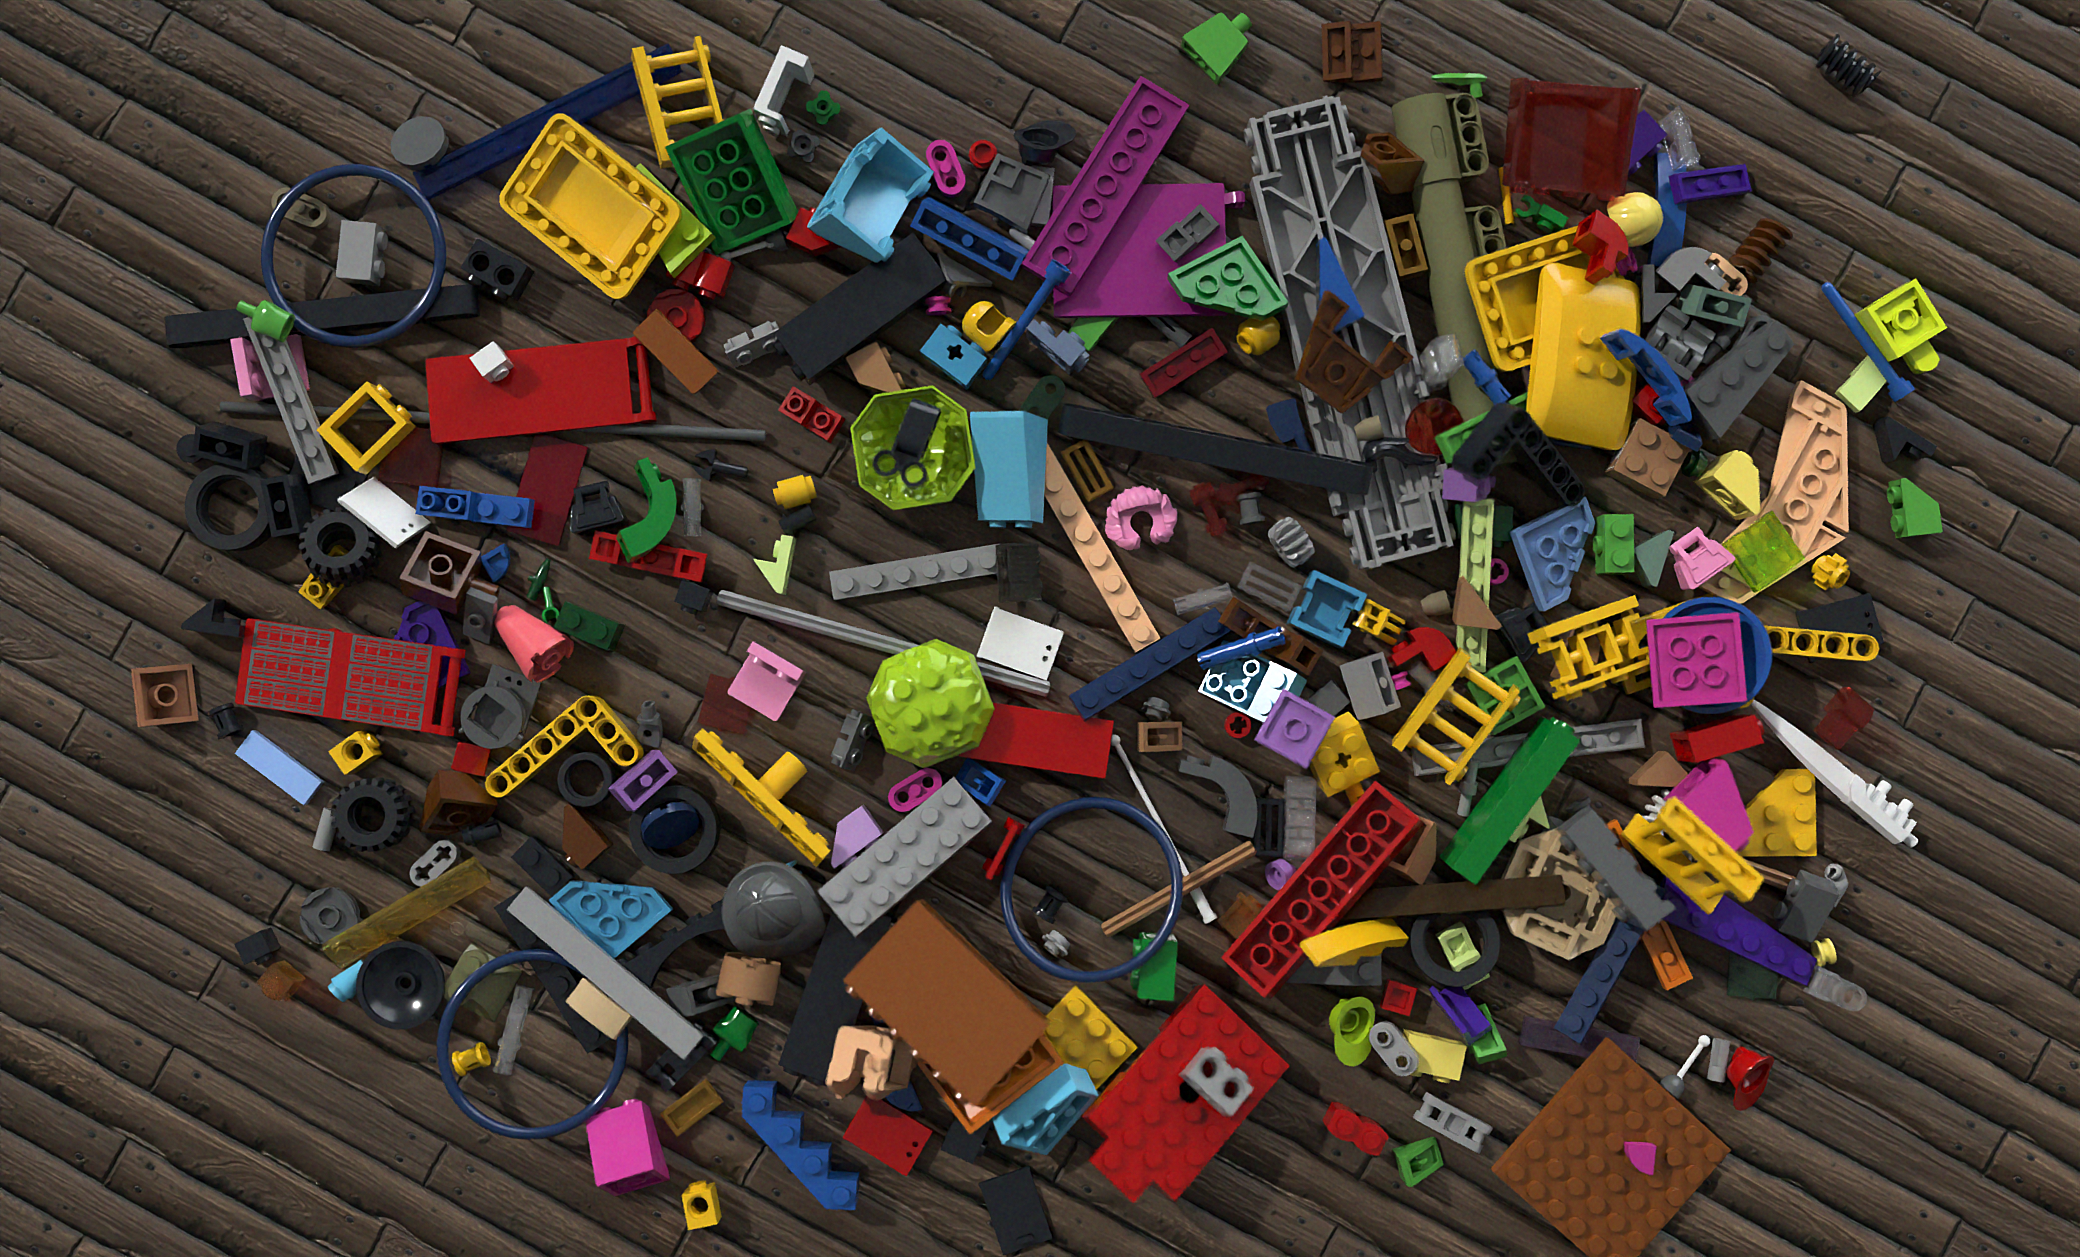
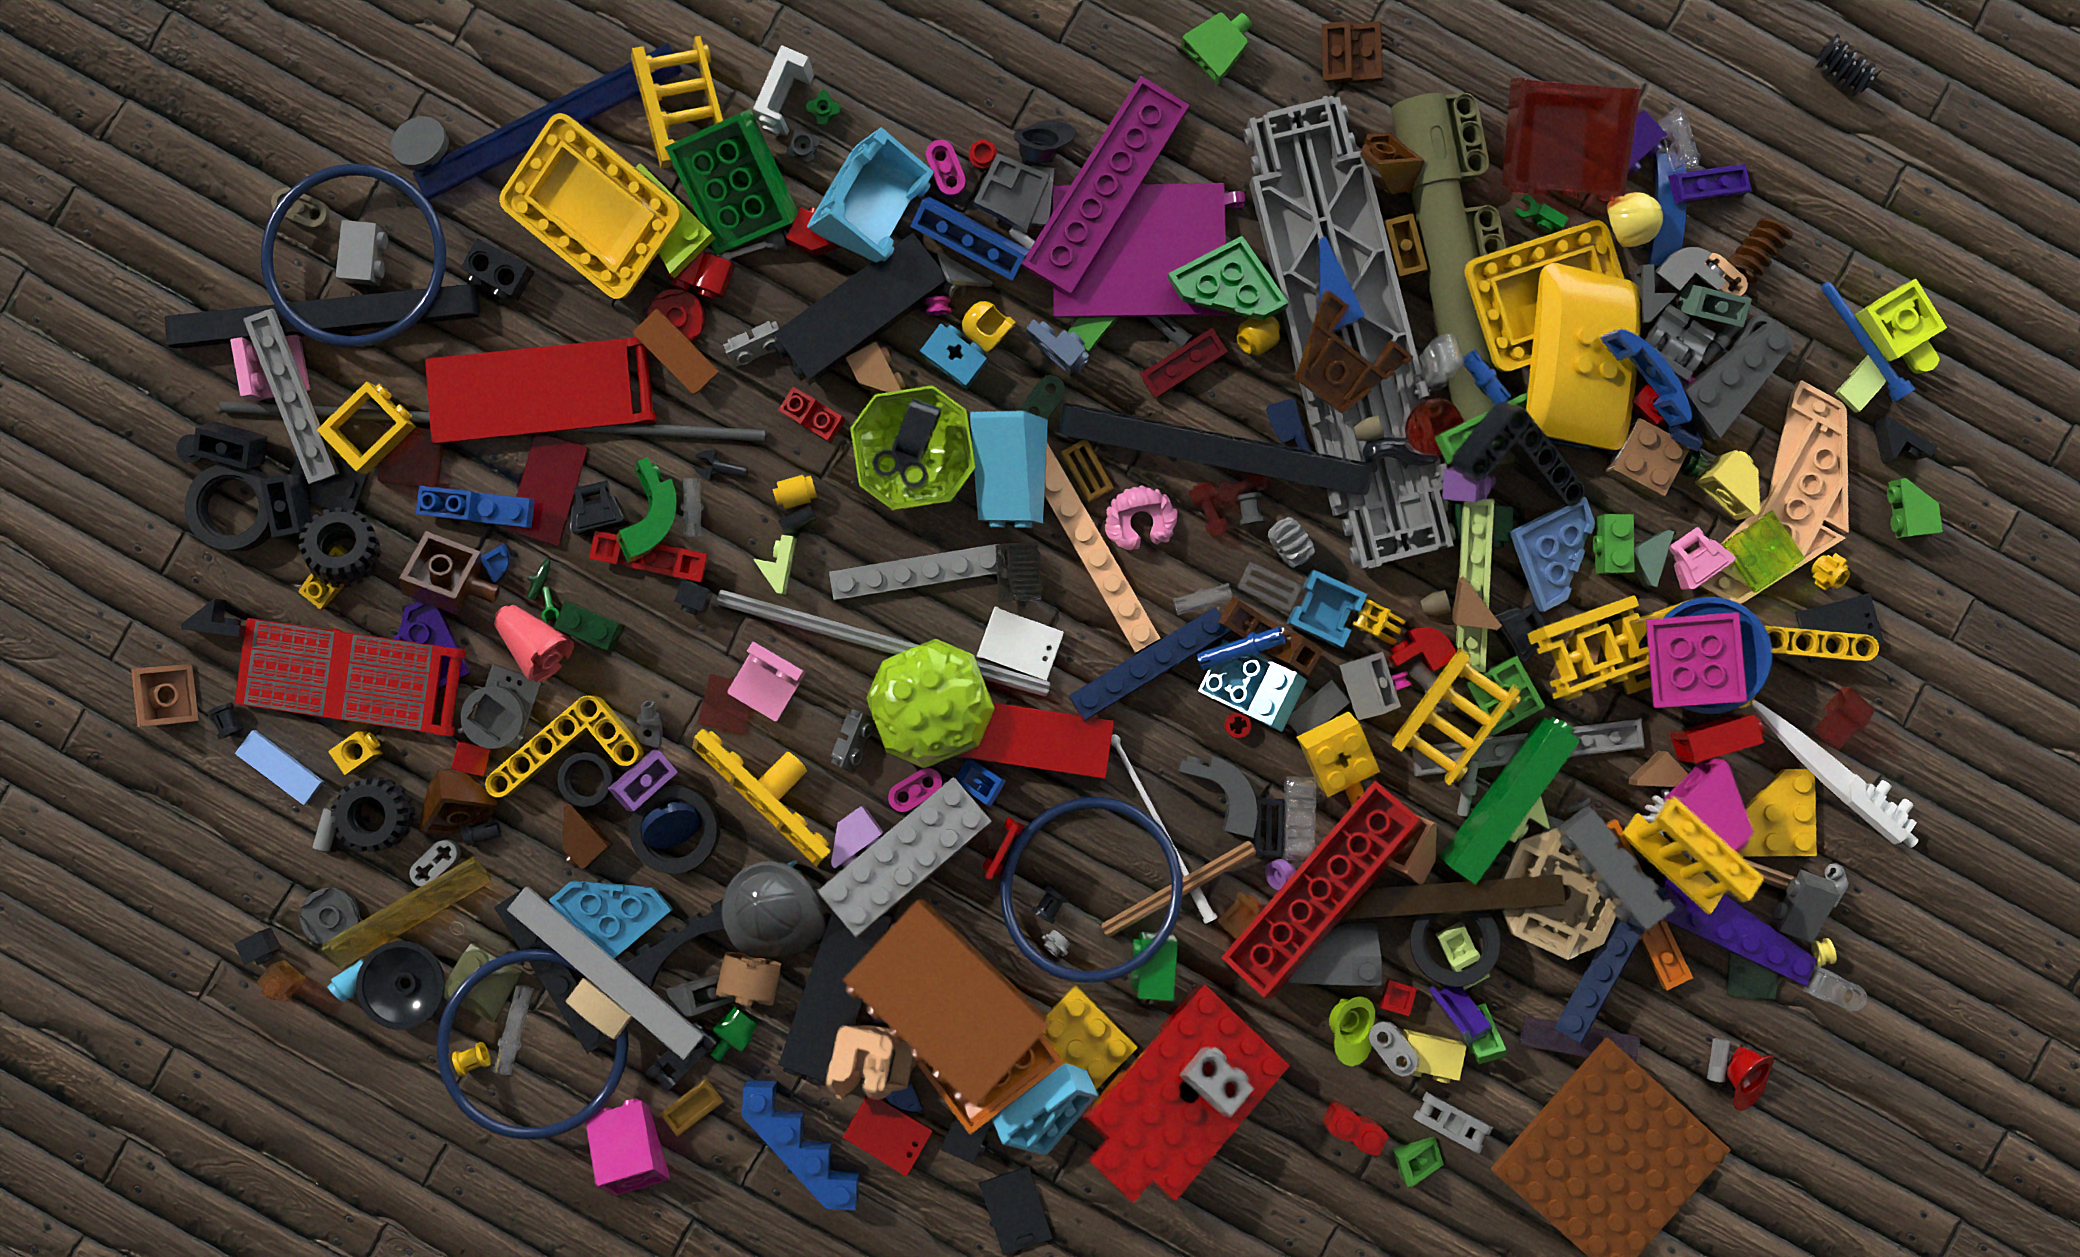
(268, 319): bright green piece -> none
(384, 512): white container -> none
(480, 615): dark grey plate -> none
(492, 362): white plate -> none
(542, 866): black plate -> none
(699, 1217): yellow brick -> none
(1055, 275): blue piece -> none
(1156, 709): dark grey plate -> none
(1159, 736): medium nougat slope -> none
(1188, 234): dark grey slope -> none
(1294, 728): medium lavender tile -> none
(1348, 943): yellow slope -> none
(1463, 79): bright green bar -> none
(1505, 571): dark pink bush -> none
(1506, 198): yellow piece -> none
(1603, 242): red brick -> none
(1627, 263): dark pink bush -> none
(1641, 1155): dark pink tile -> none
(1673, 1083): hinge -> none

